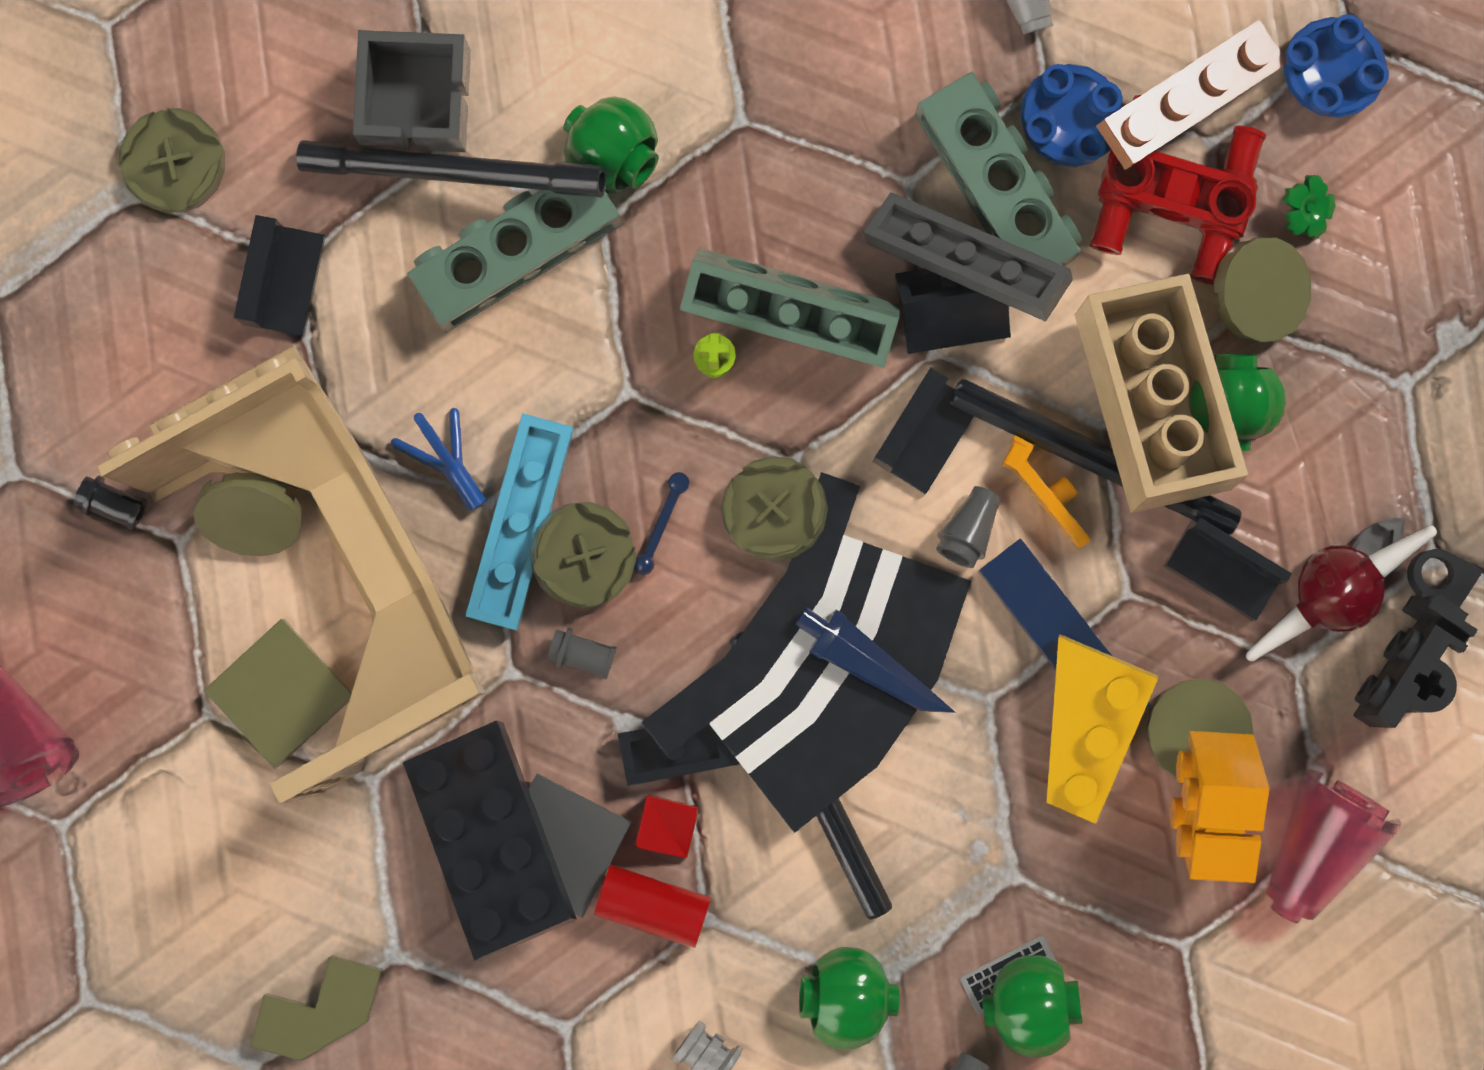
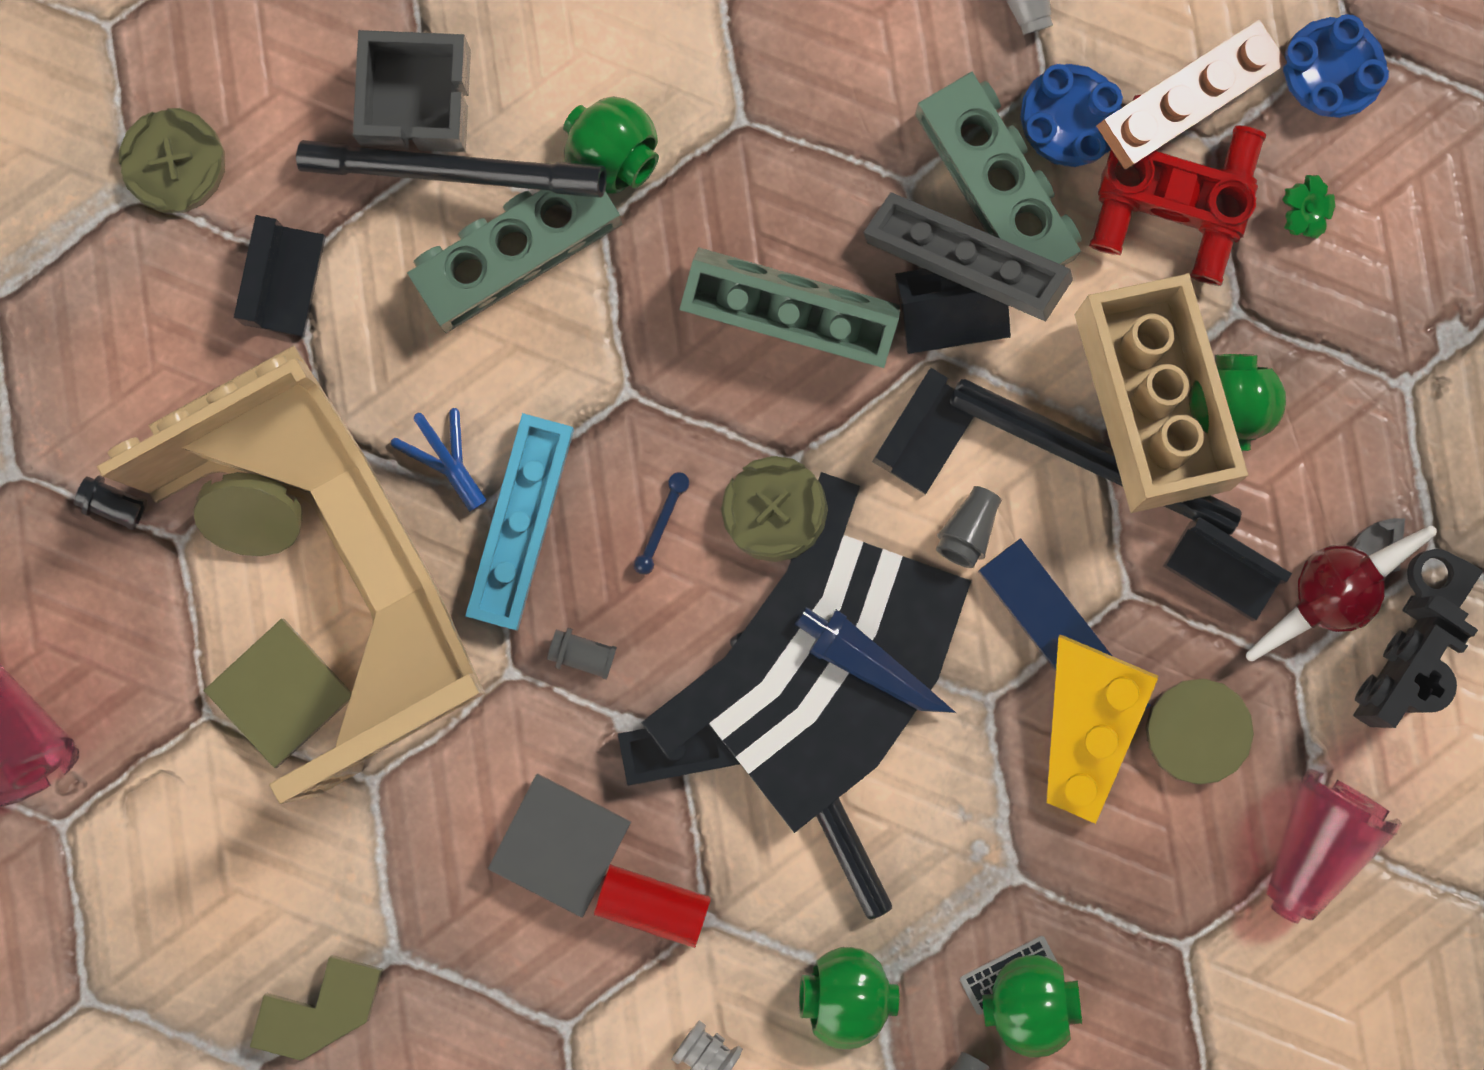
(489, 841): black plate -> none
(582, 554): olive tile -> none
(667, 826): red slope -> none
(714, 355): lime axle -> none
(1052, 498): light orange piece -> none
(1219, 800): light orange piece -> none
(1262, 289): olive tile -> none

